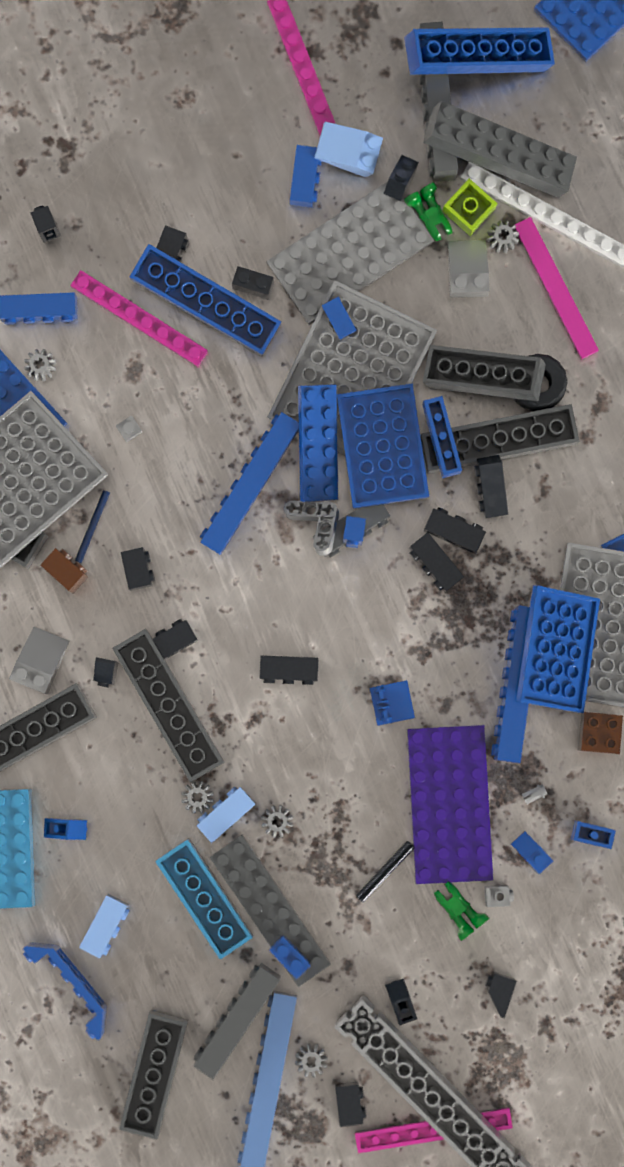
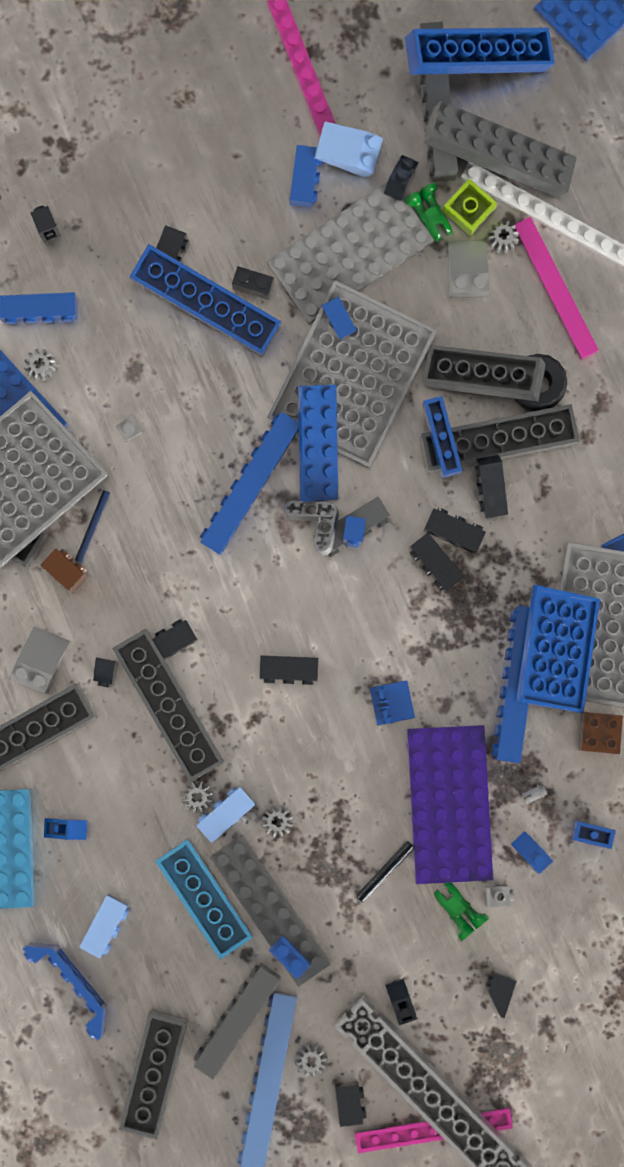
(137, 569): black brick -> none
(139, 318): dark pink plate -> none
(383, 446): blue plate -> none

